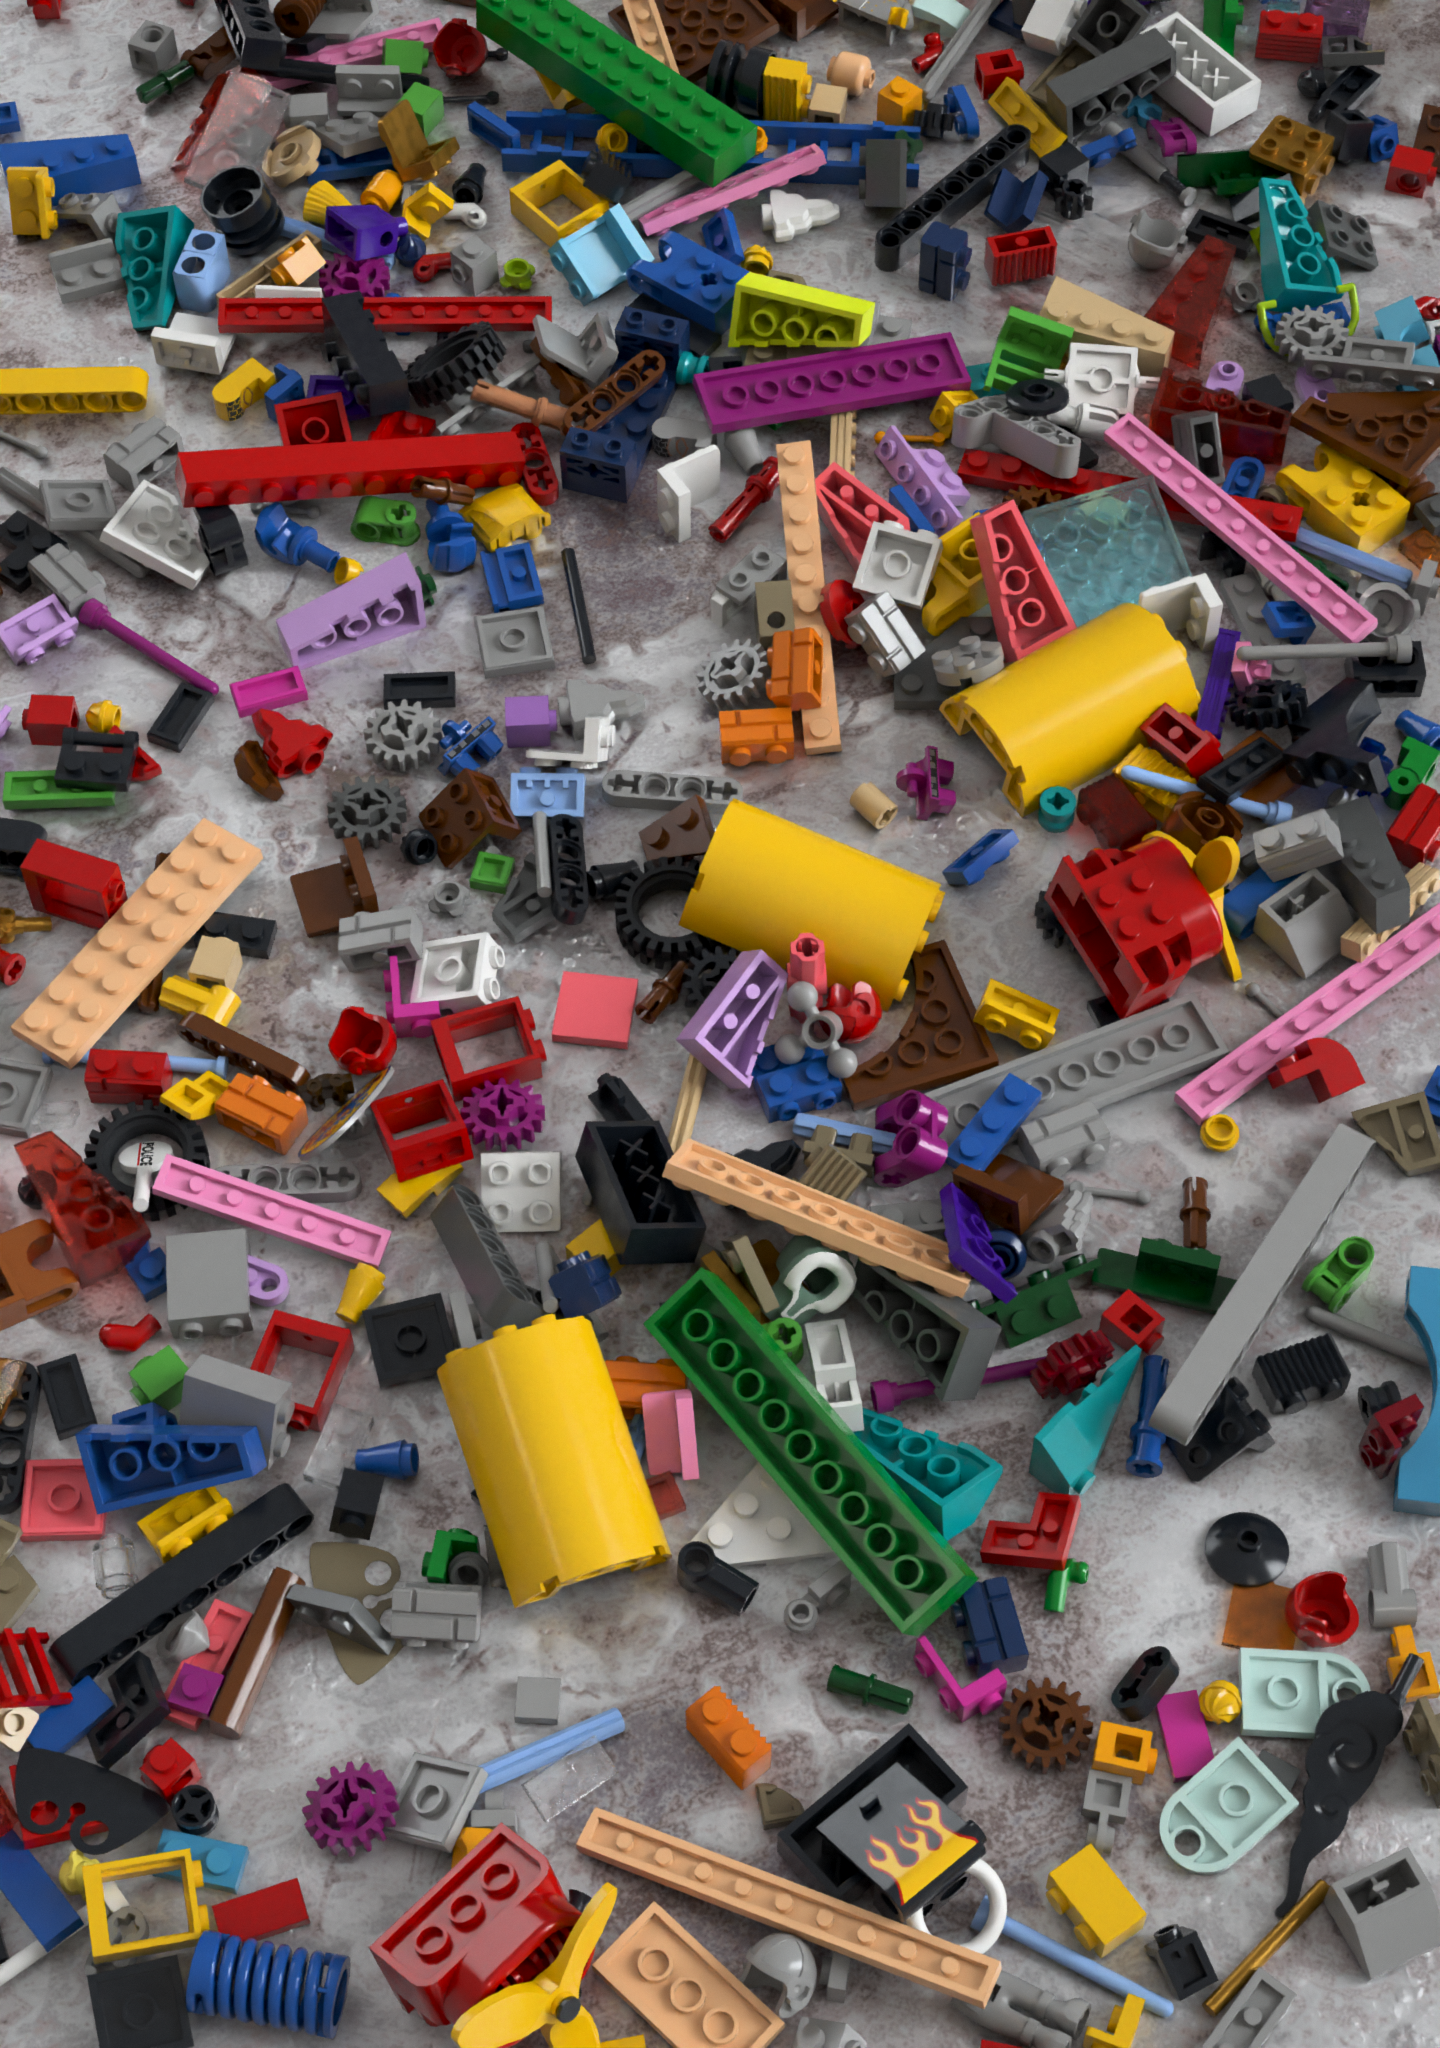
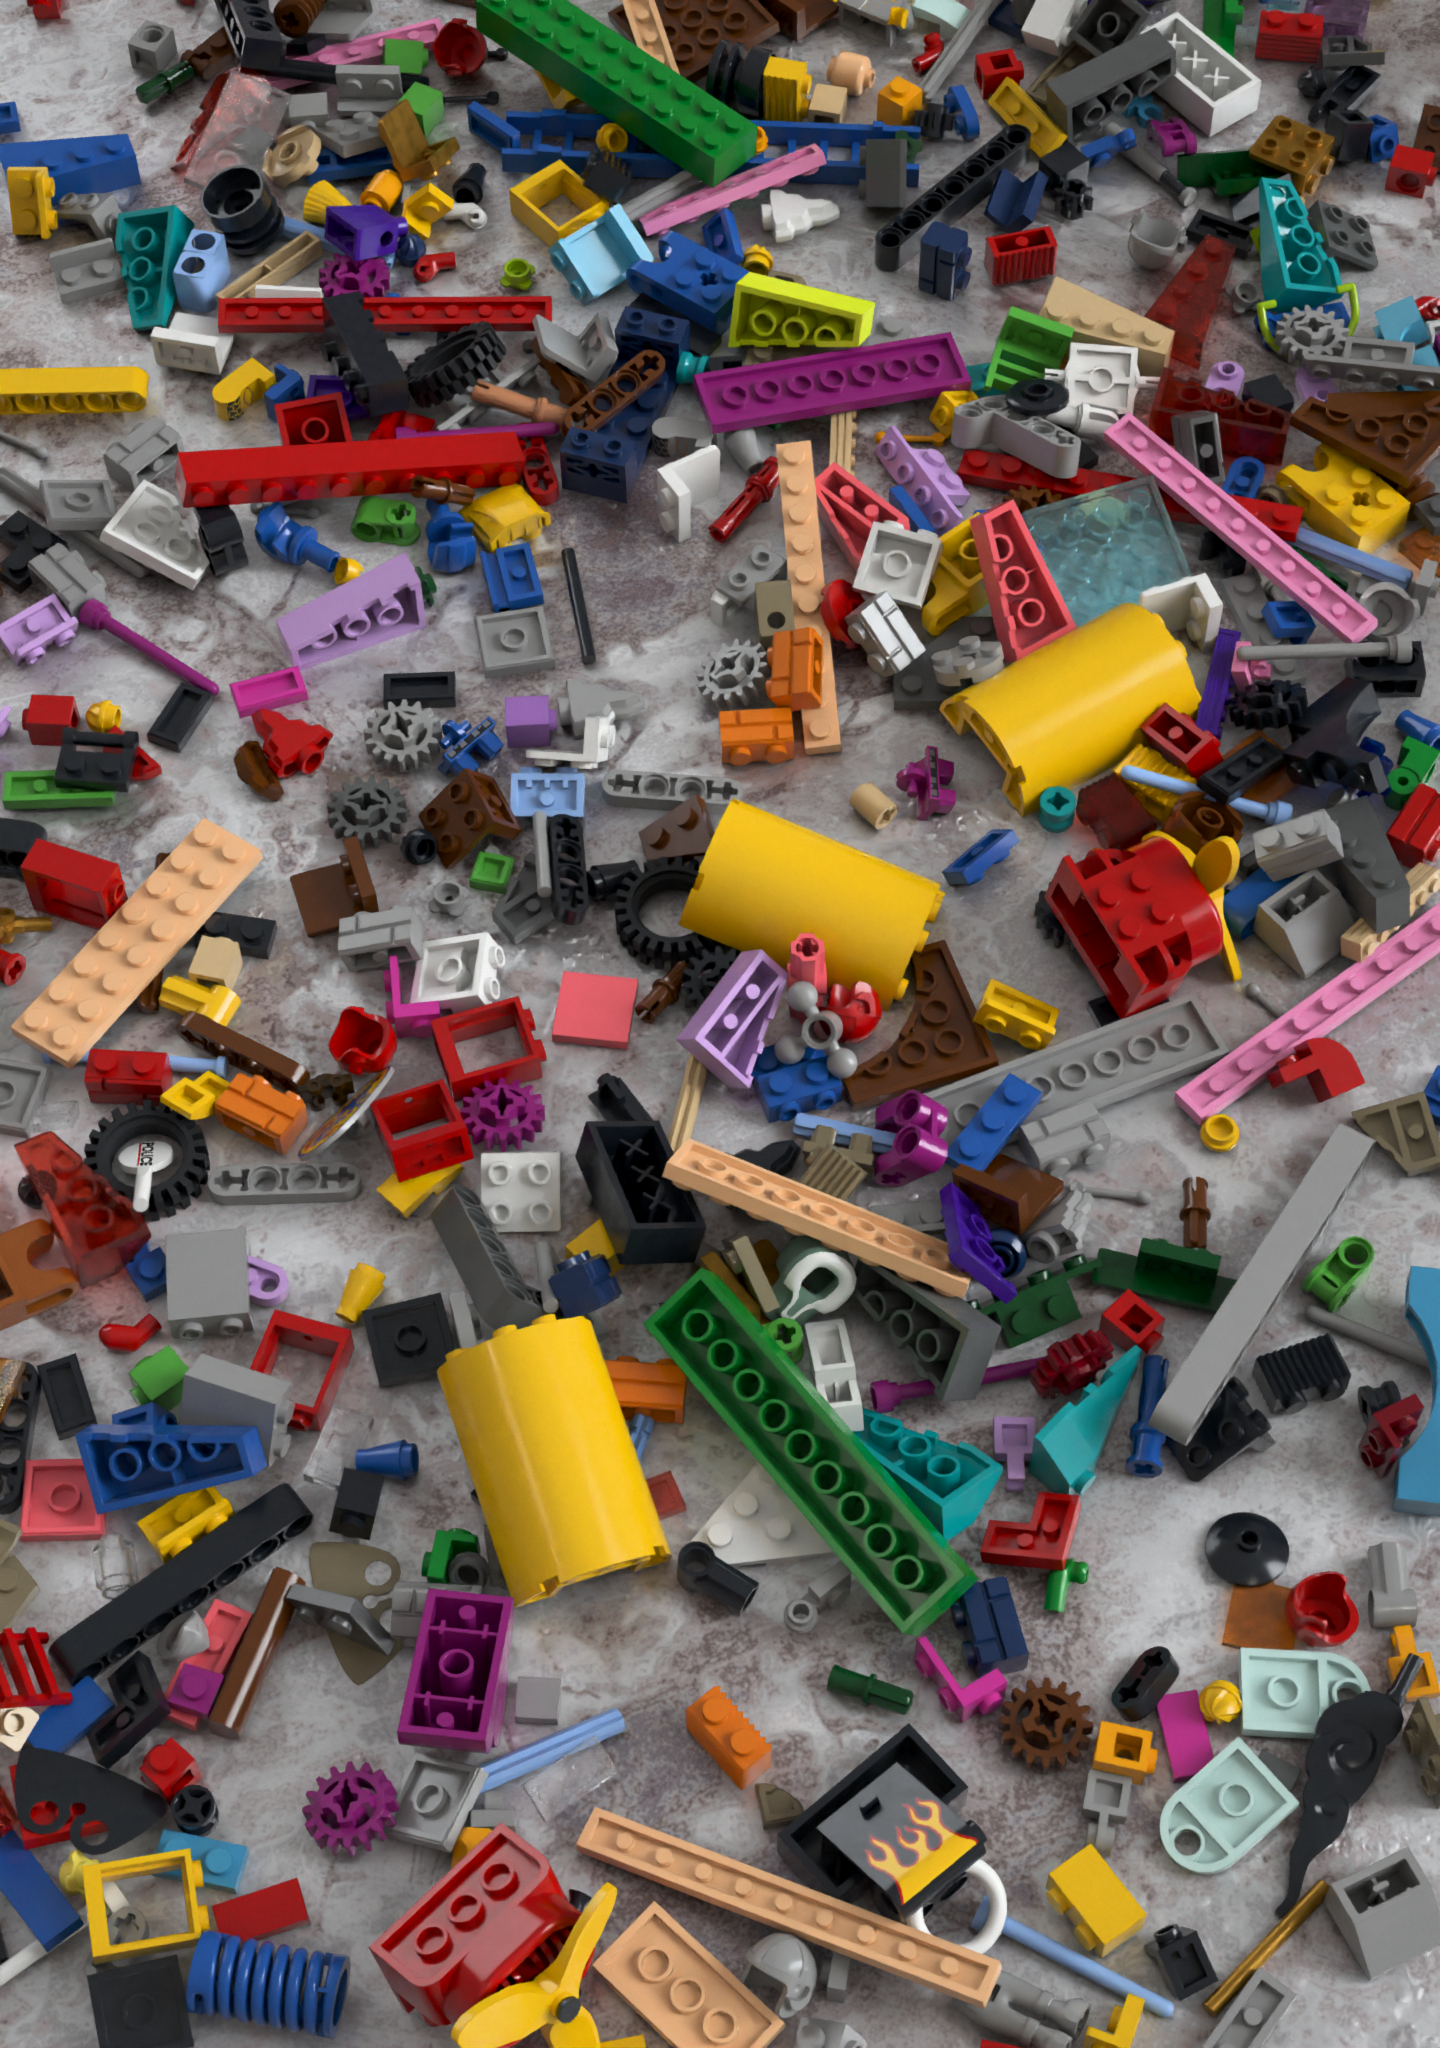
(271, 1212): bright pink plate -> none
(297, 263): light orange brick -> none
(459, 1673): none -> magenta brick
(474, 265): light grey brick -> none
(521, 430): none -> magenta piece
(670, 1433): bright pink panel -> none
(1013, 1443): none -> lavender plate

